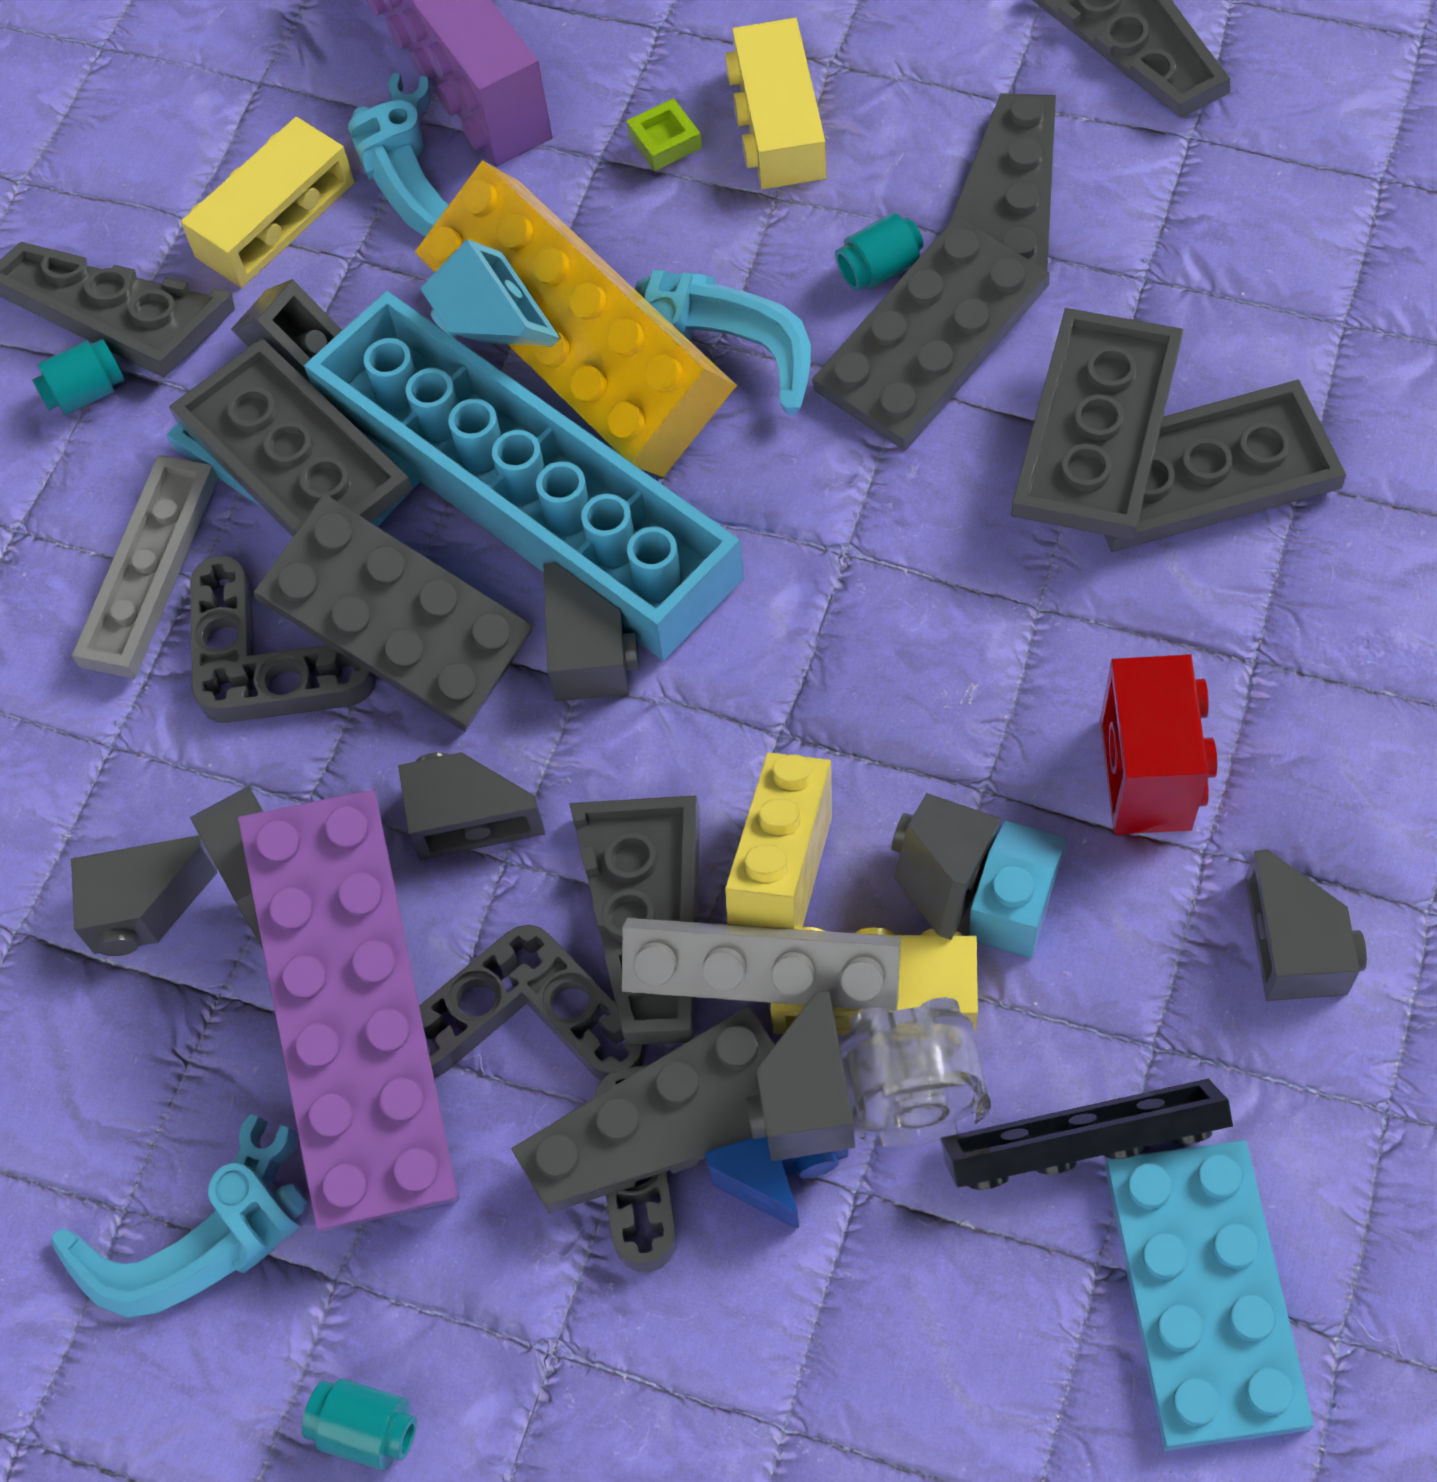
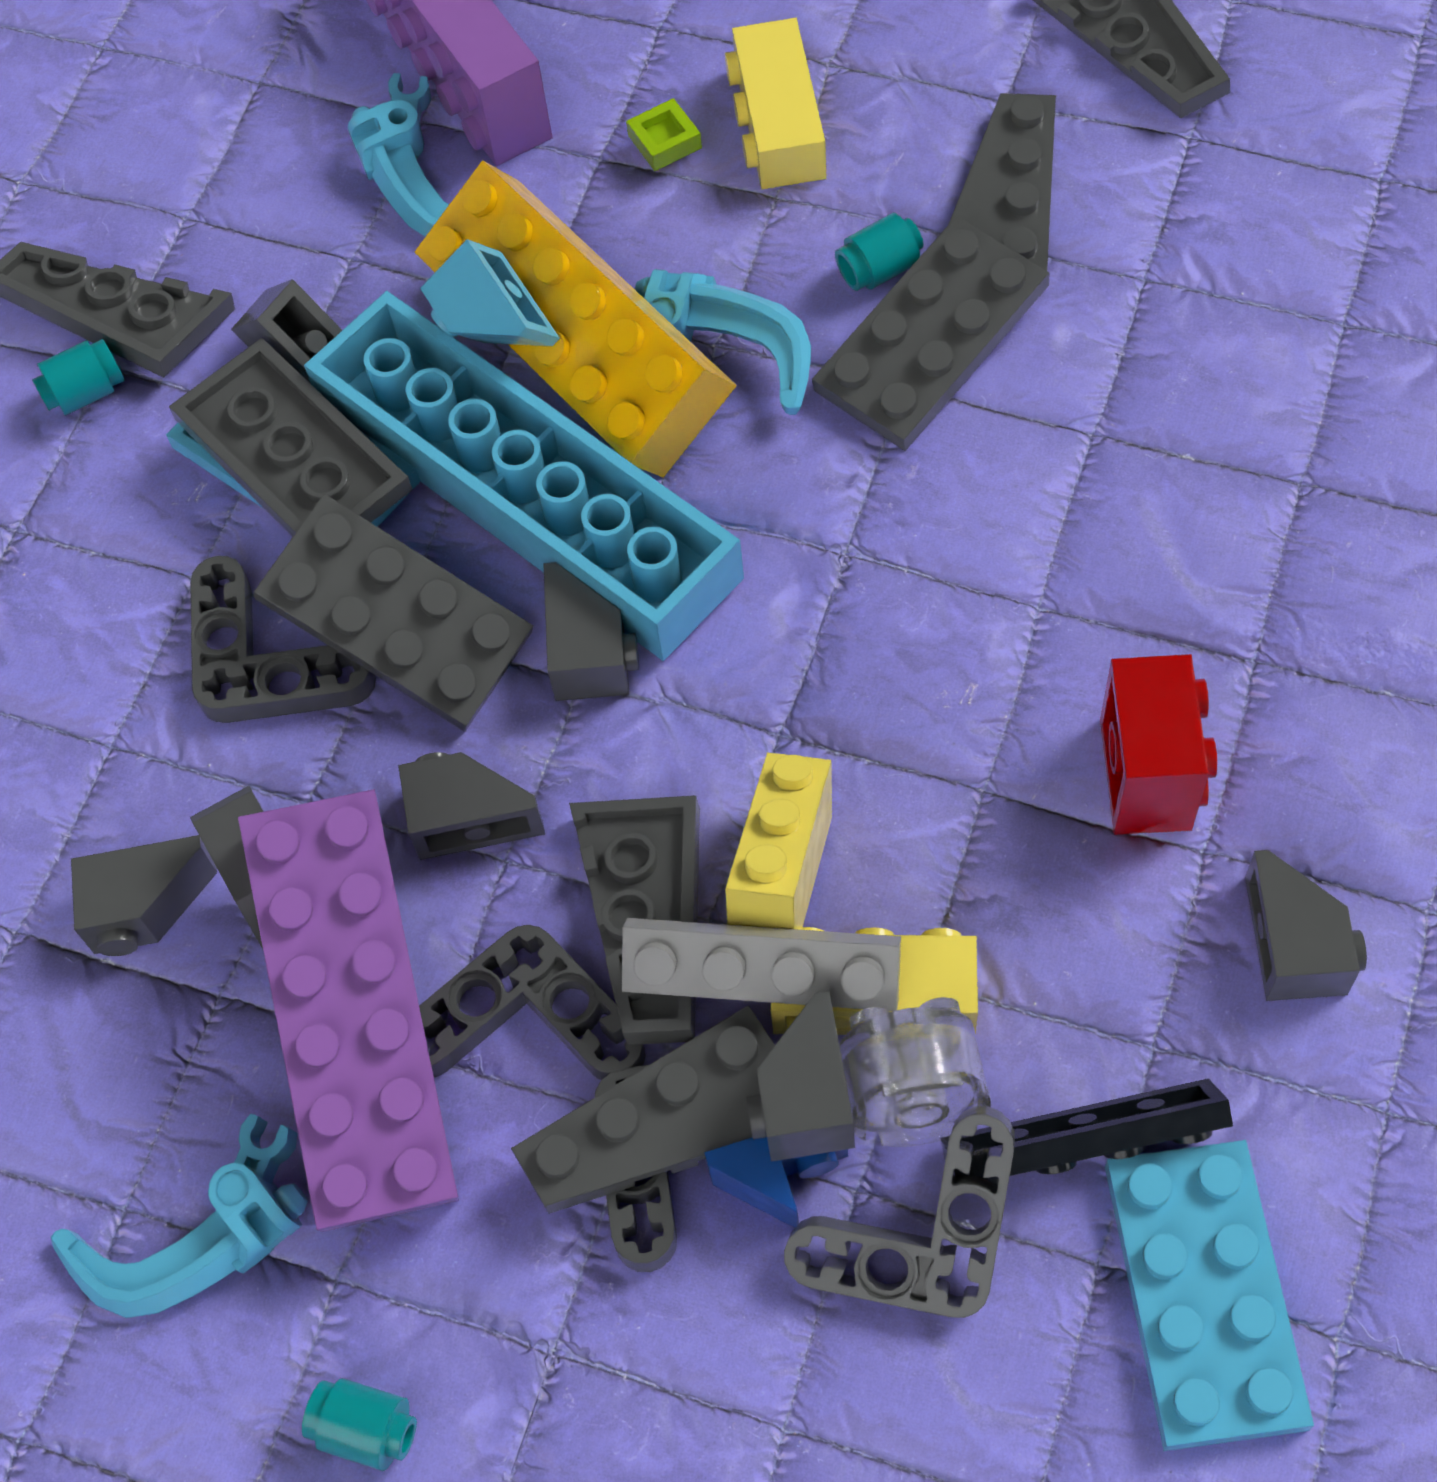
(145, 567): light grey plate -> none
(268, 201): light yellow brick -> none
(924, 1255): none -> dark grey beam
(943, 858): dark grey slope -> none
(1016, 888): medium azure slope -> none
(1098, 424): dark grey plate -> none
(1235, 462): dark grey plate -> none

